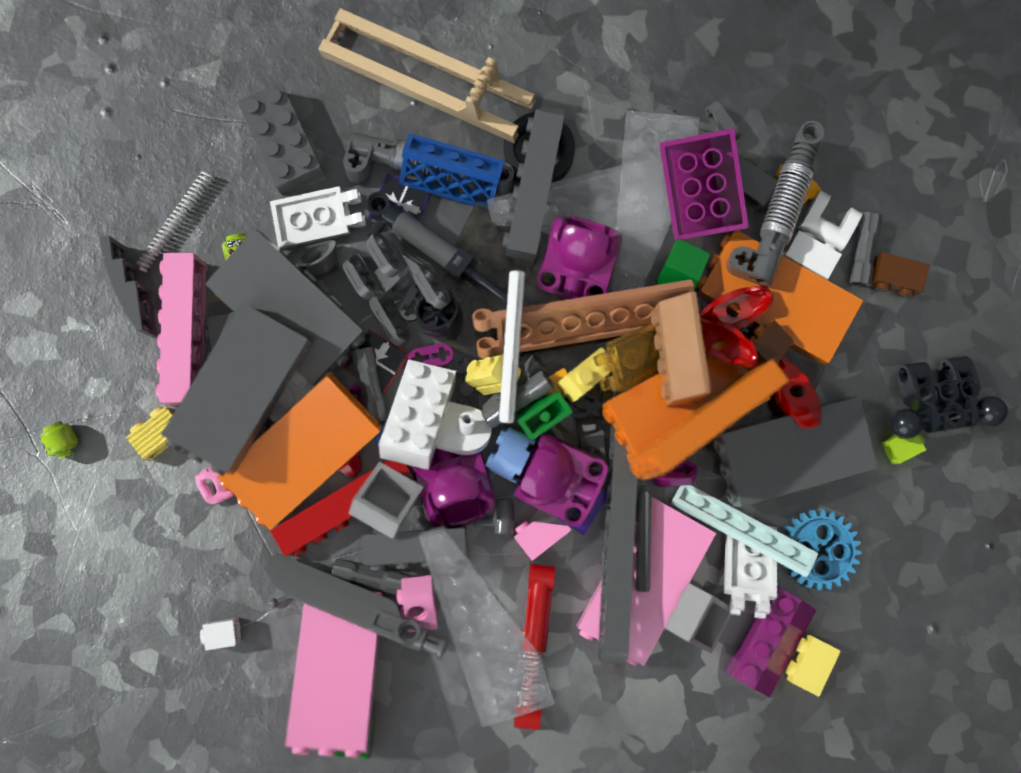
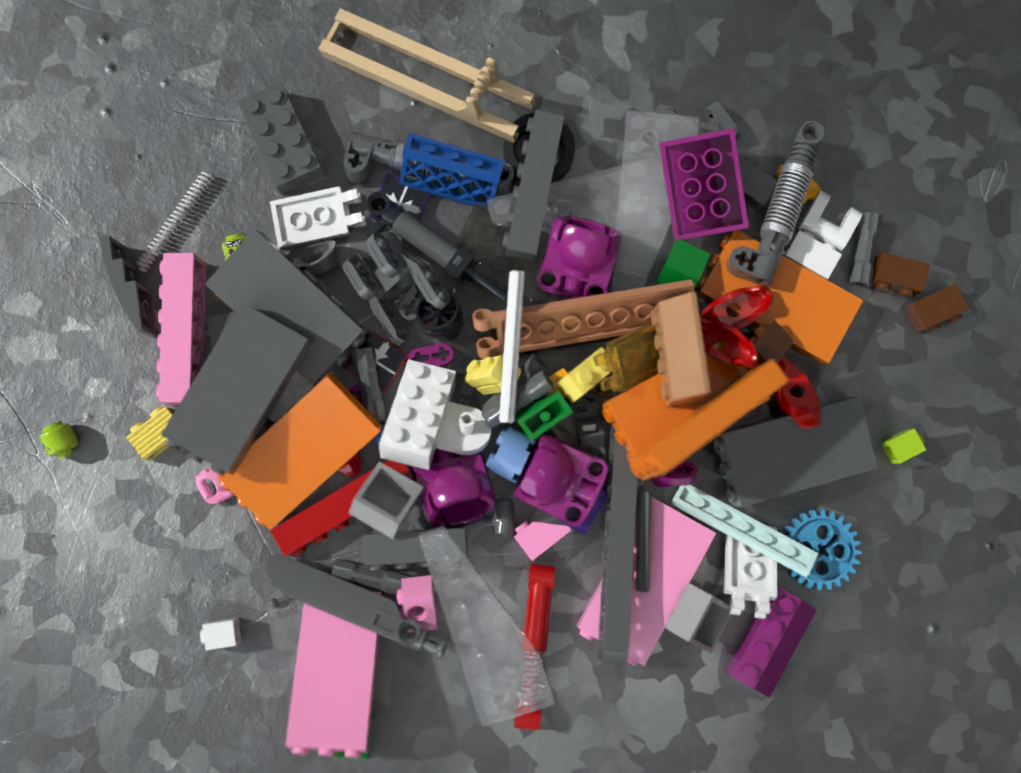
(812, 664): light yellow brick -> none
(936, 308): none -> reddish brown brick
(943, 404): black connector -> none

